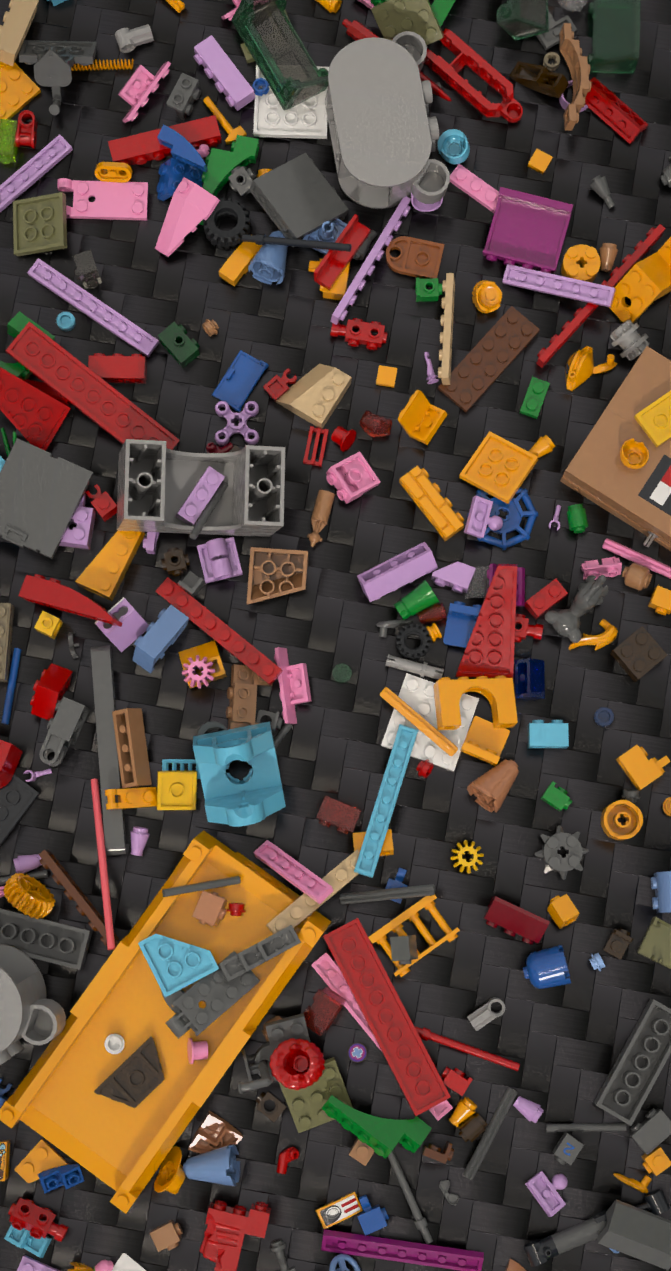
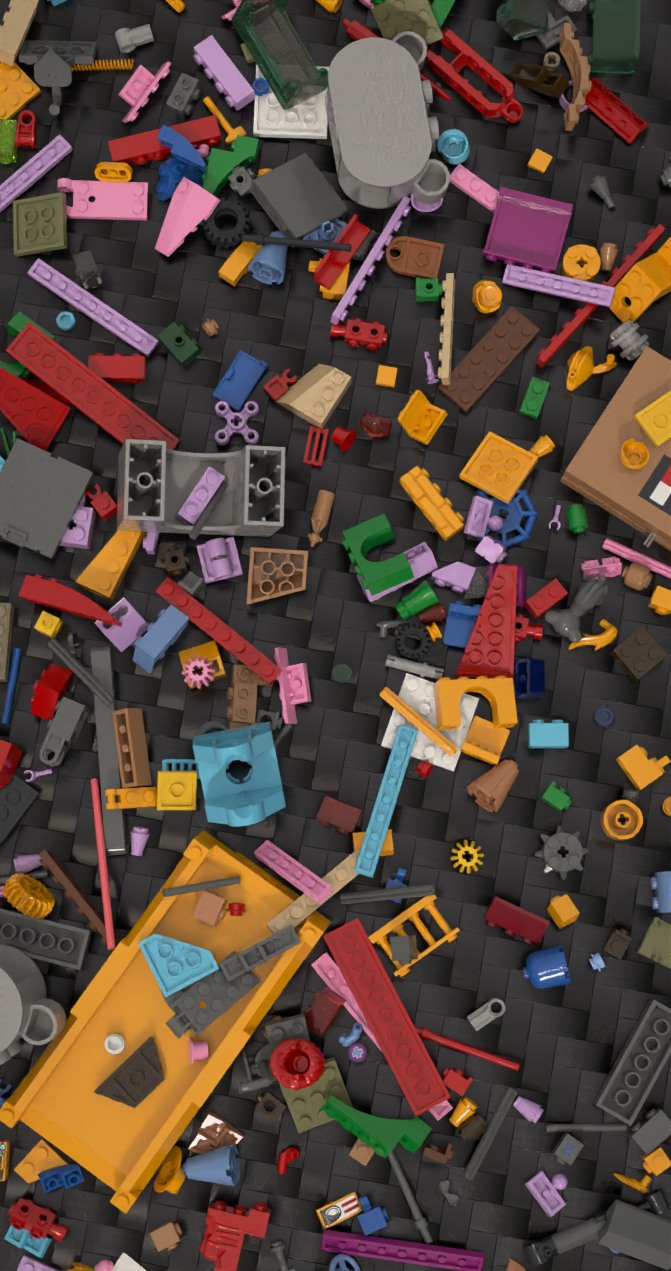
(81, 672): none -> dark grey axle
(211, 448): dark red arm -> none
(352, 477): bright pink plate -> none
(352, 1037): none -> medium blue arm
(376, 575): none -> green arch
(492, 551): none -> lavender brick

